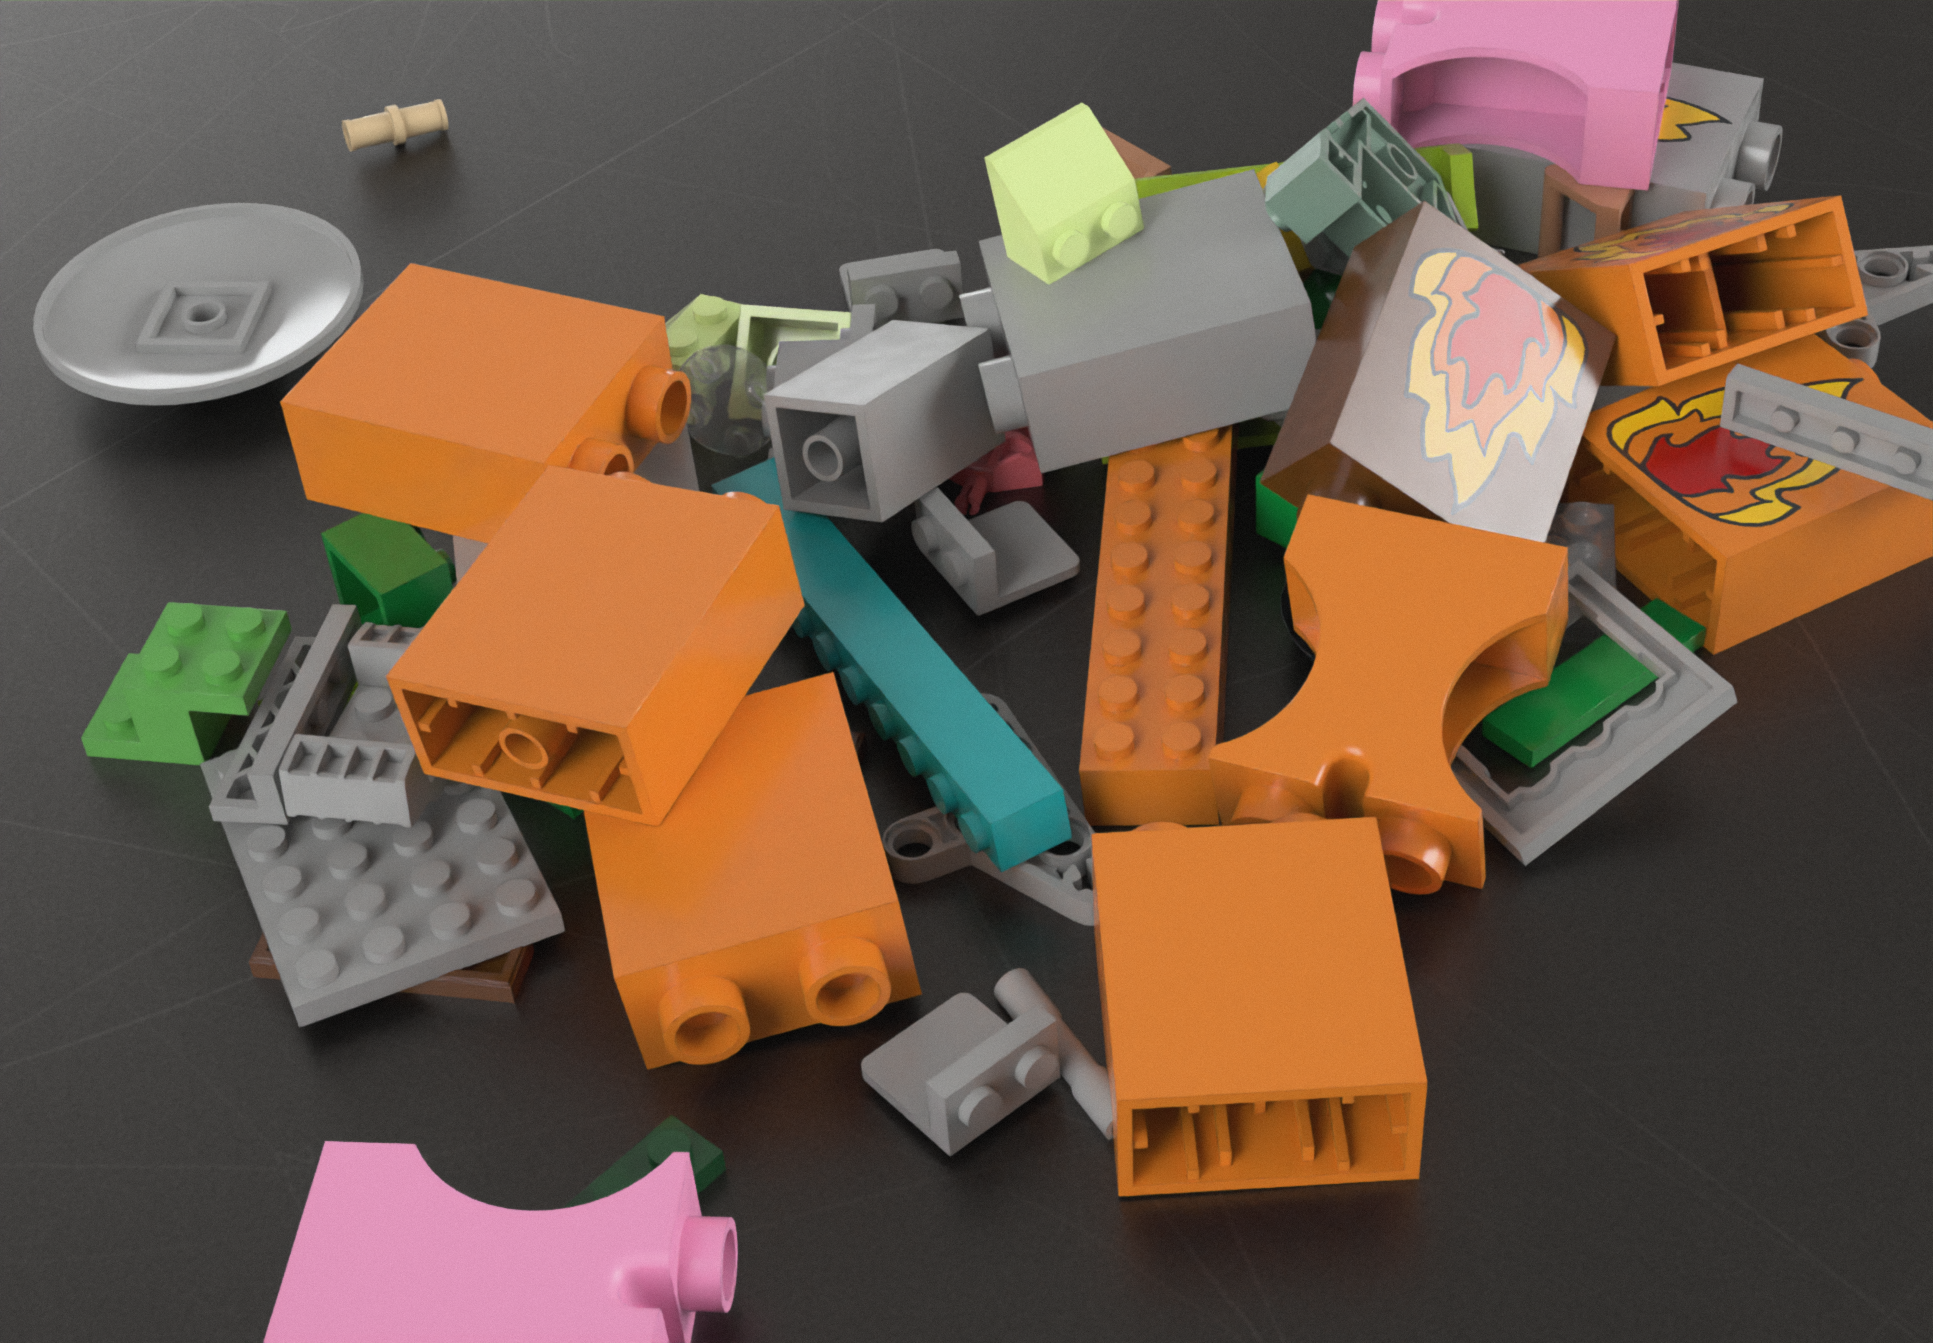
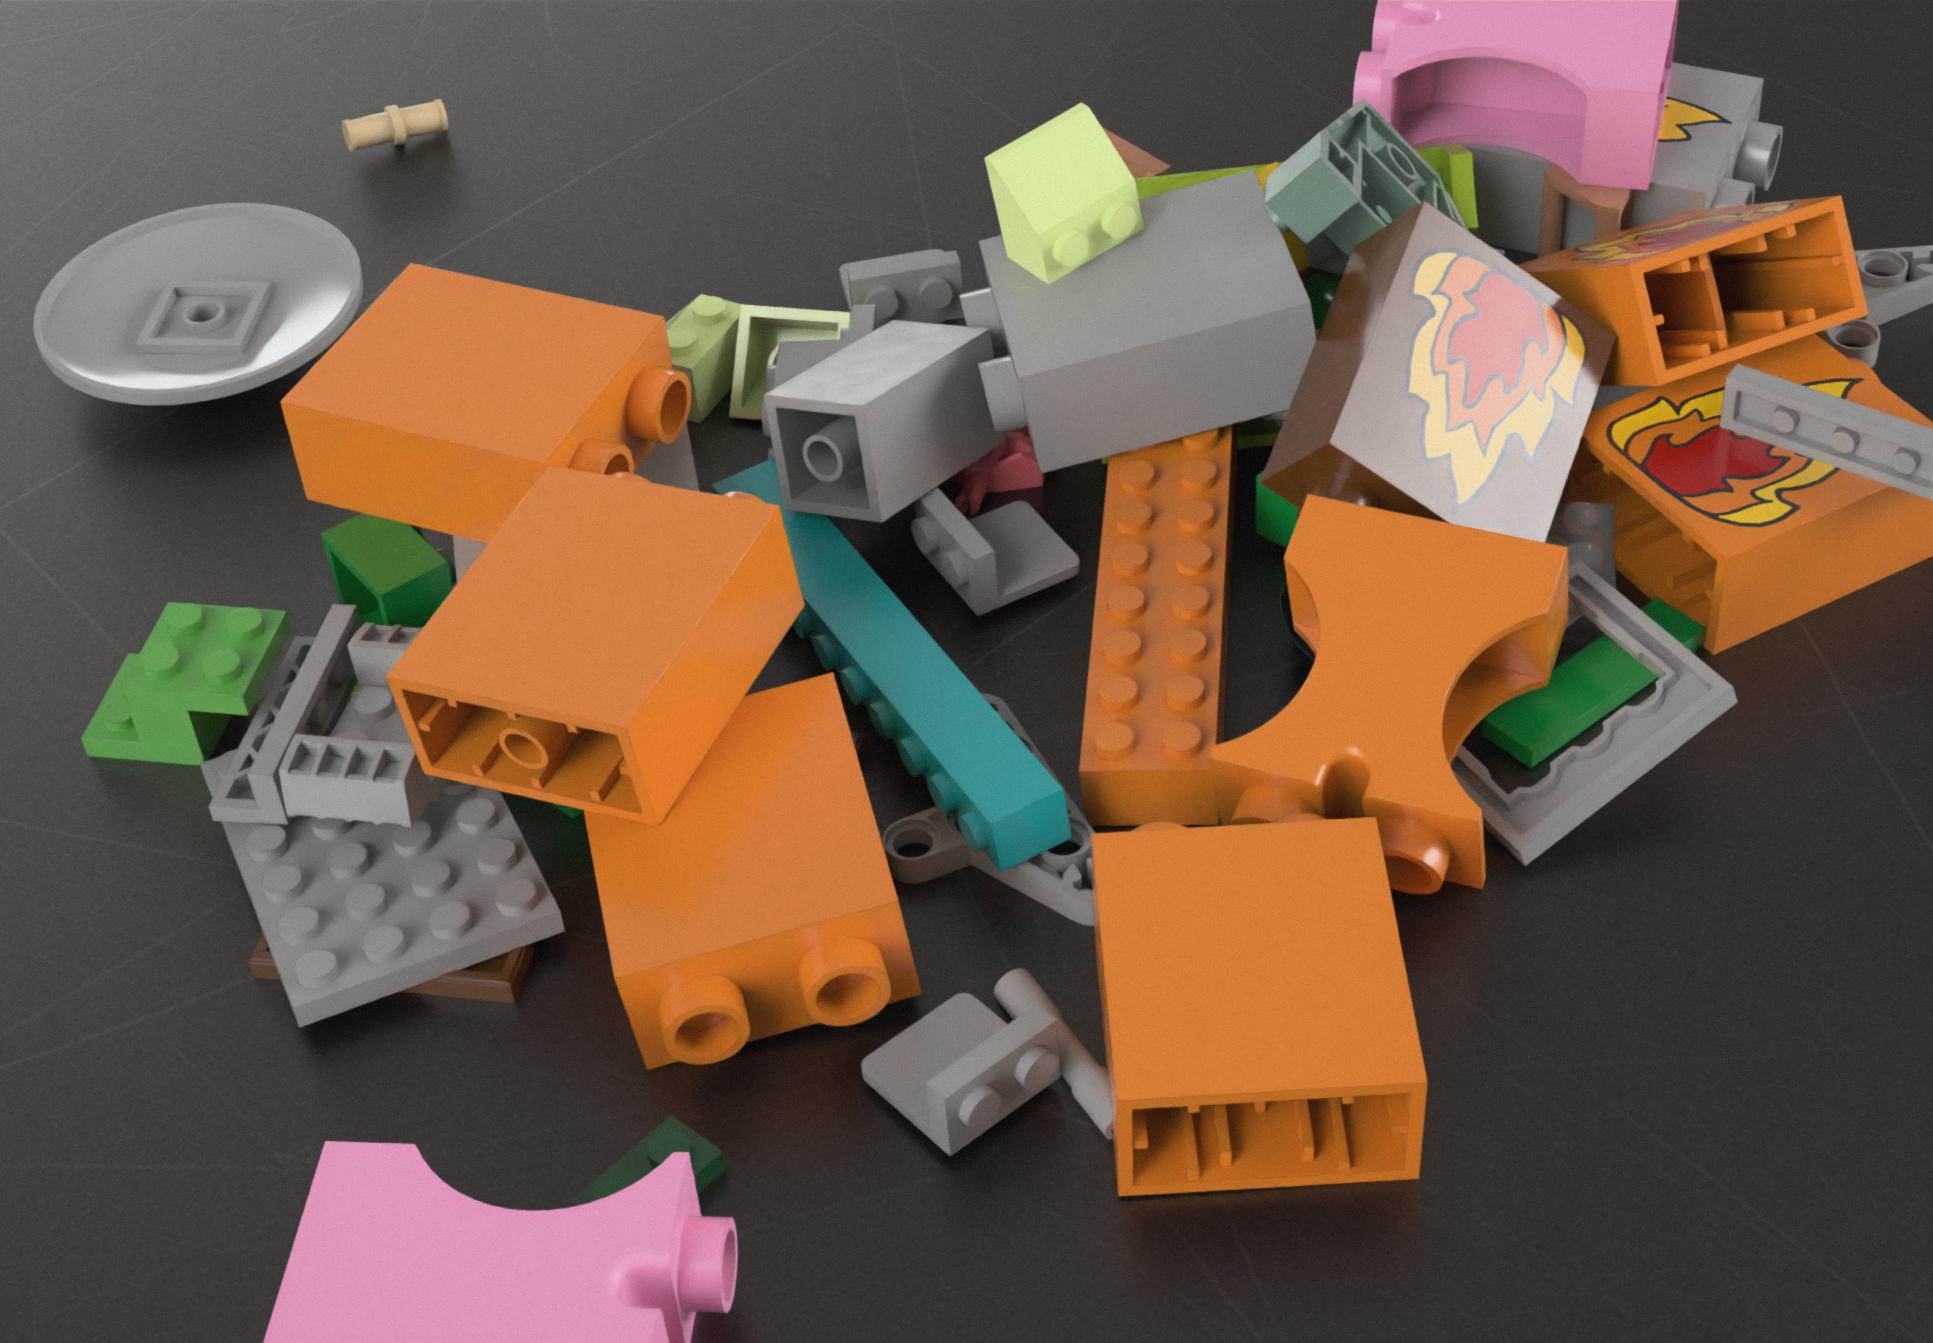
(726, 399): clear dish -> none

